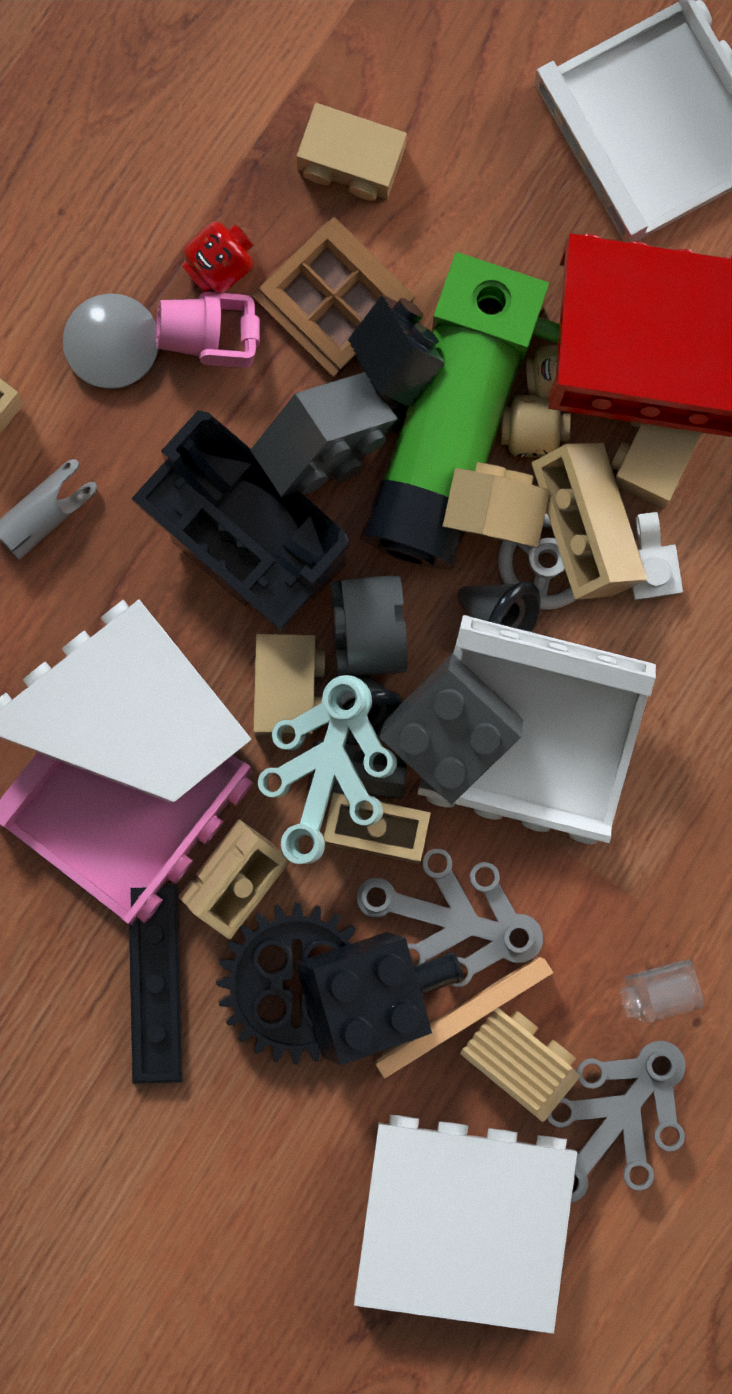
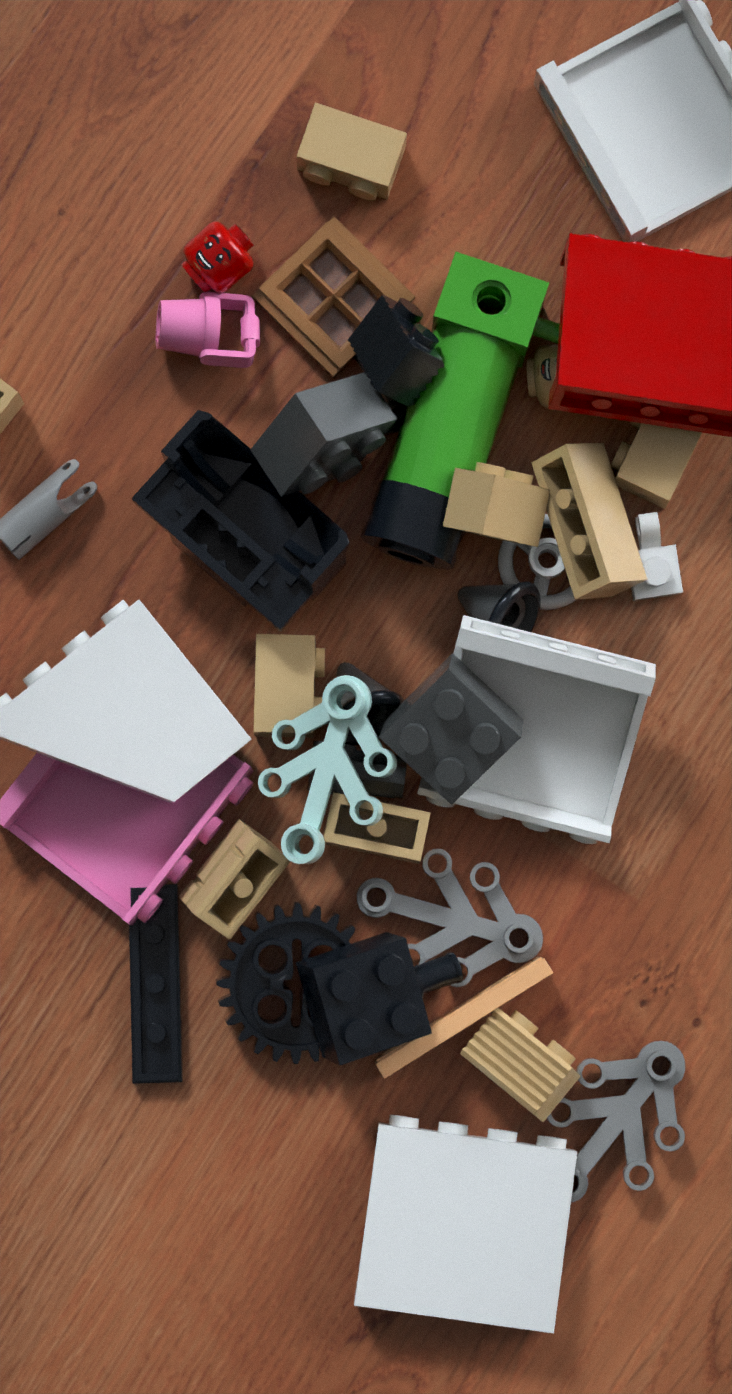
(110, 341): light grey dish -> none
(369, 626): dark grey brick -> none
(532, 428): tan head -> none
(662, 992): clear brick -> none

